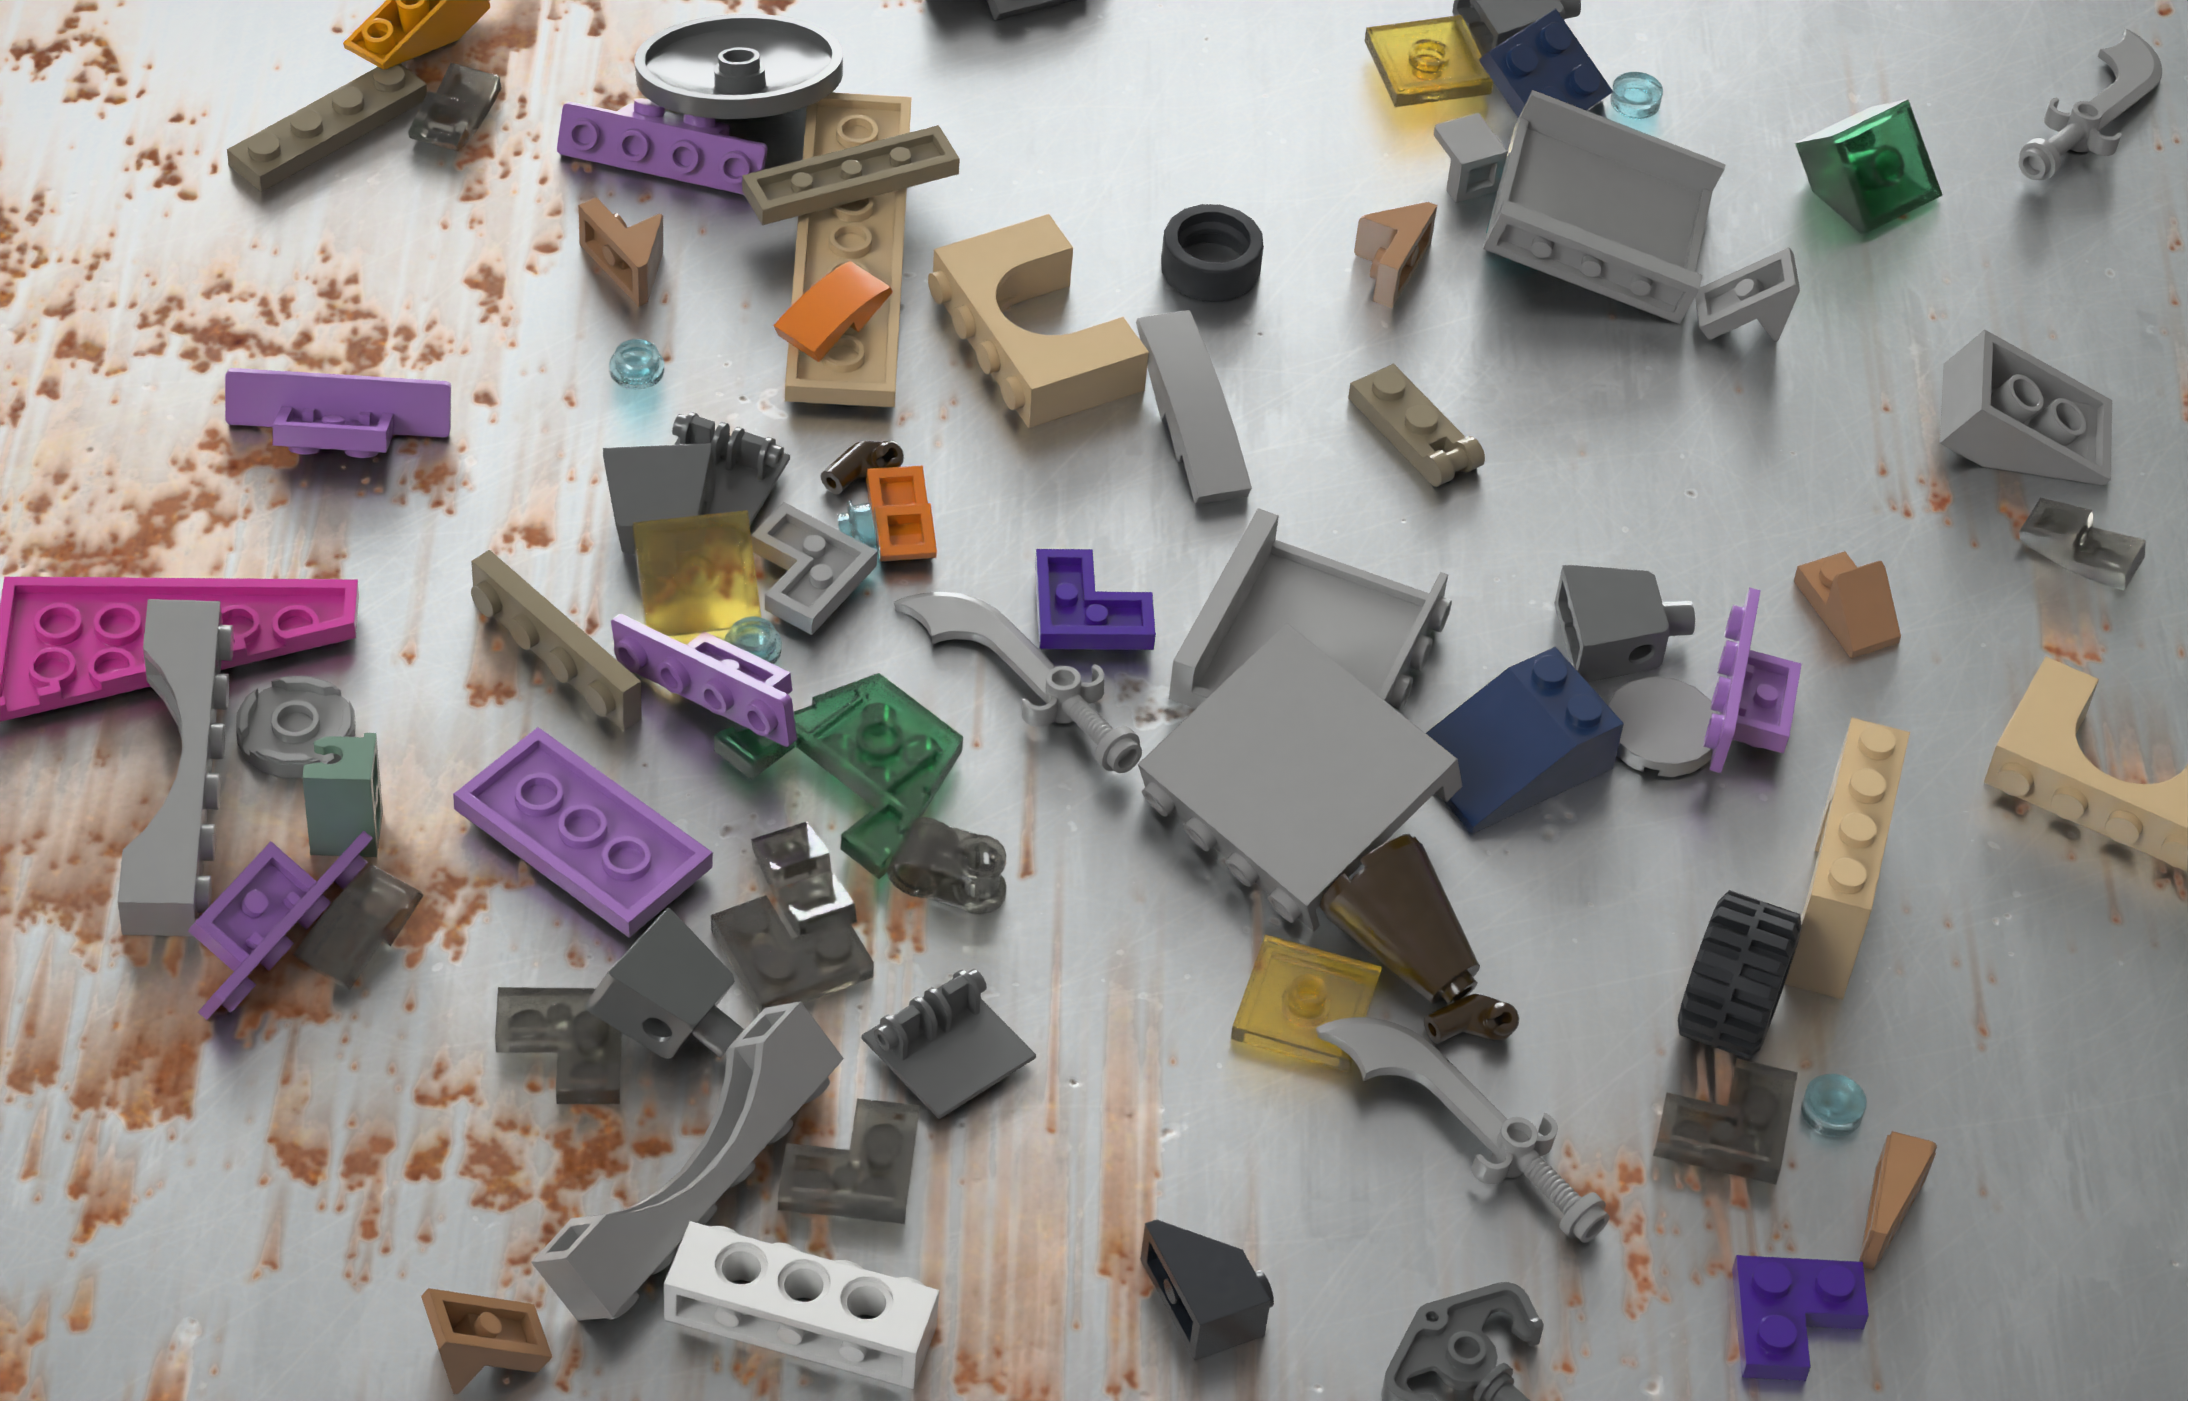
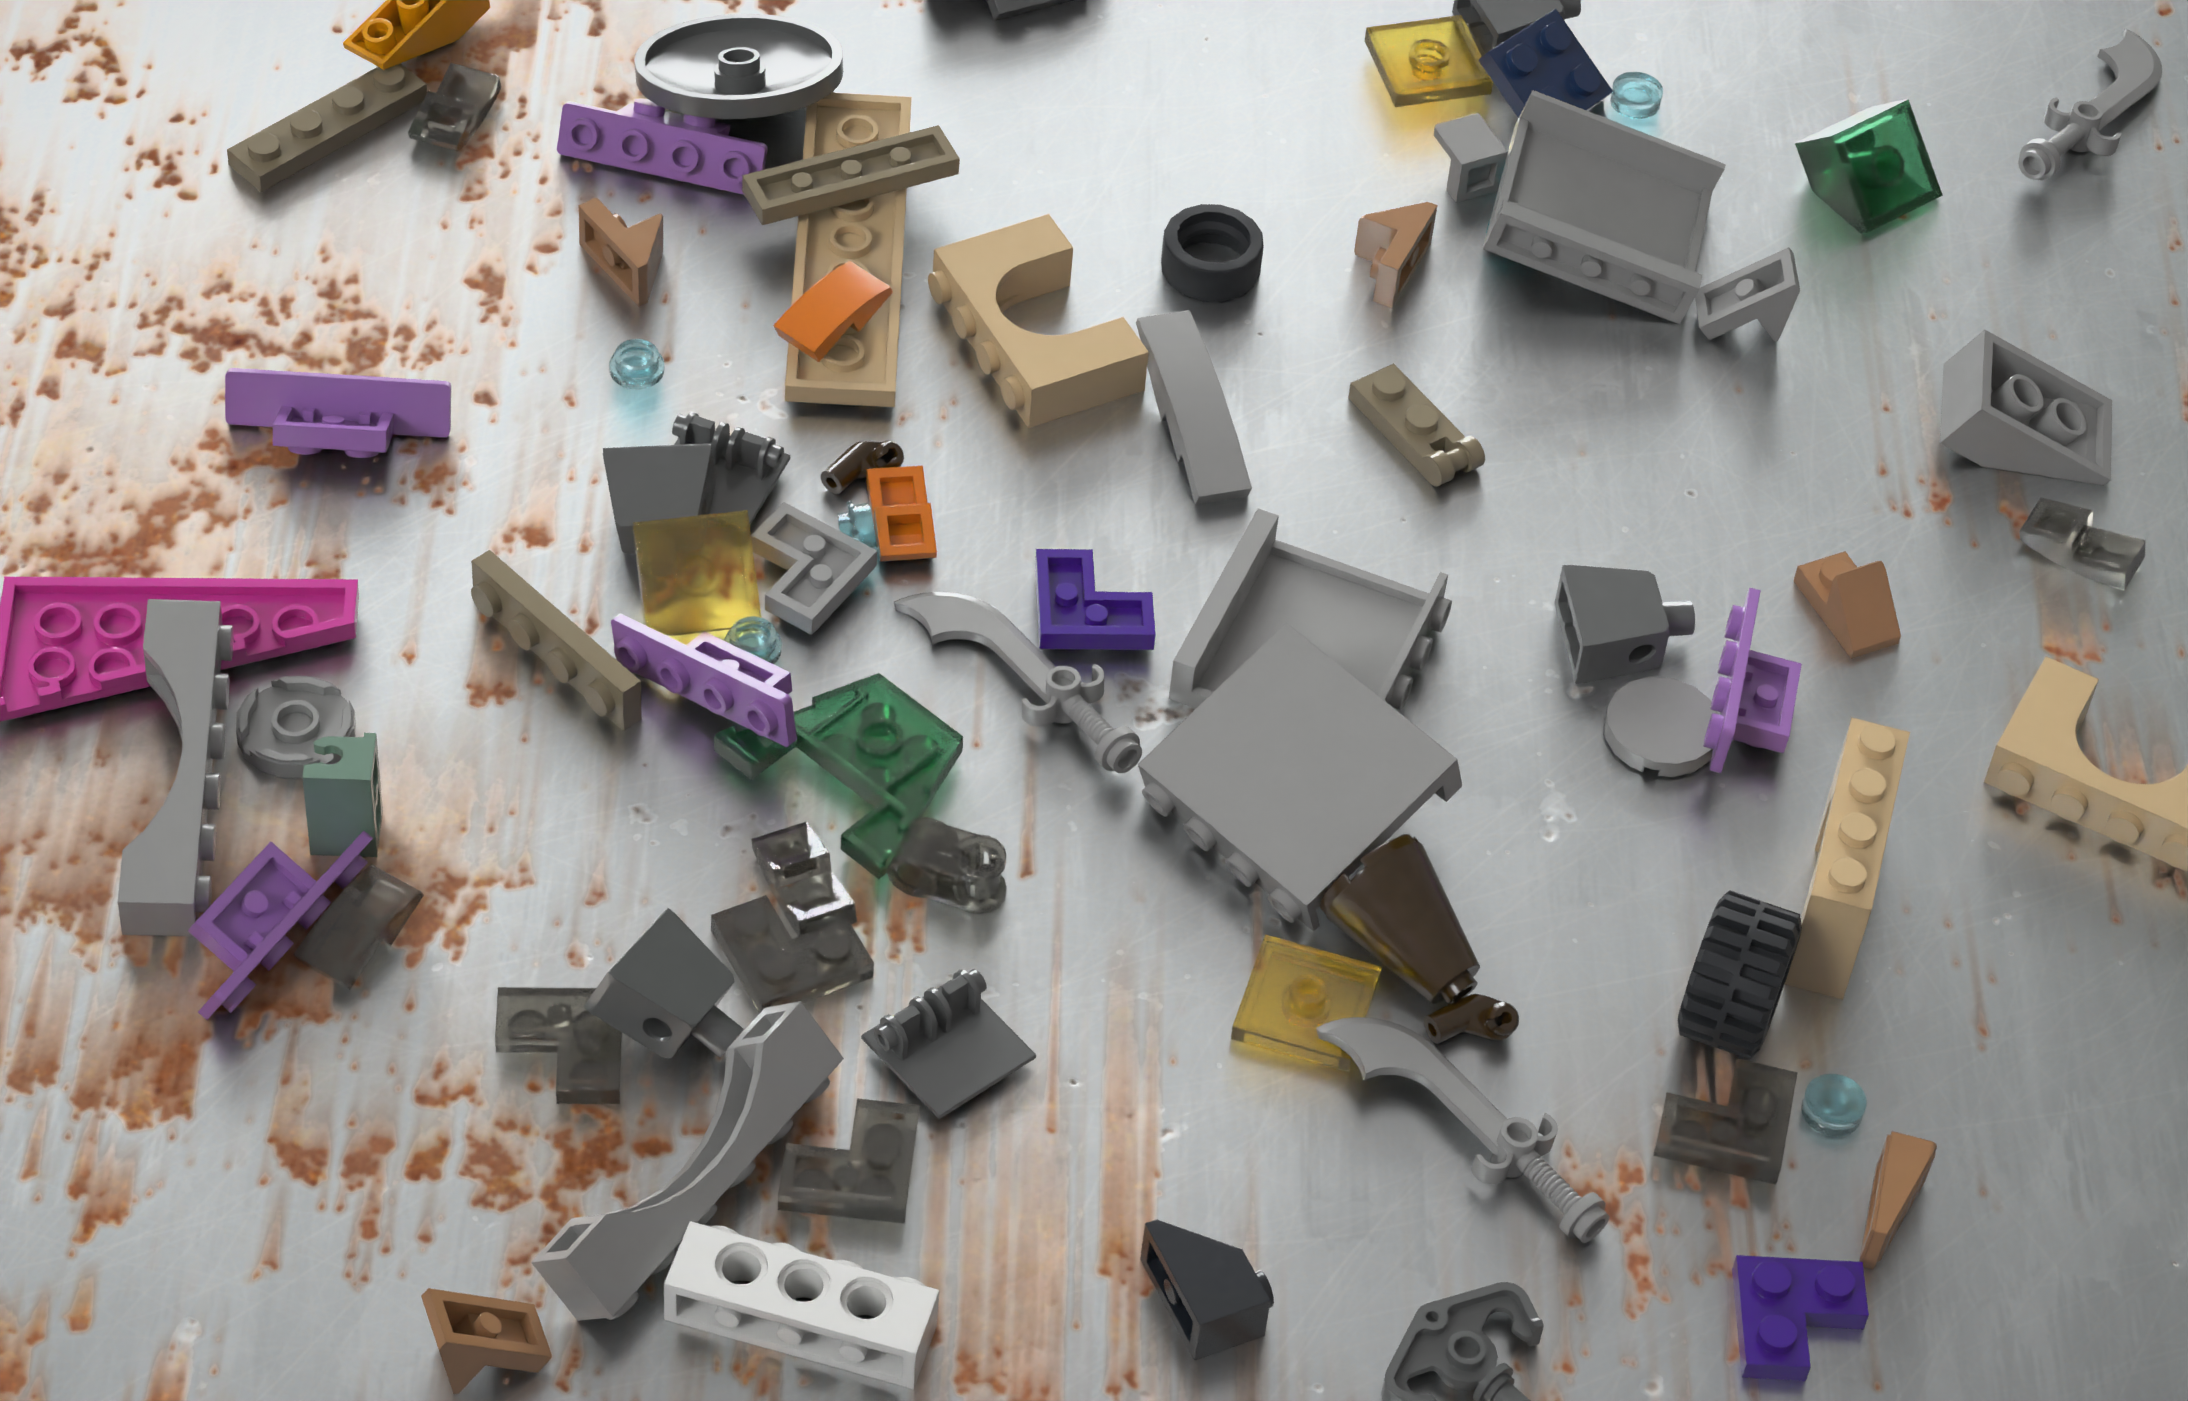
(583, 831): medium lavender plate -> none
(1527, 739): dark blue slope -> none

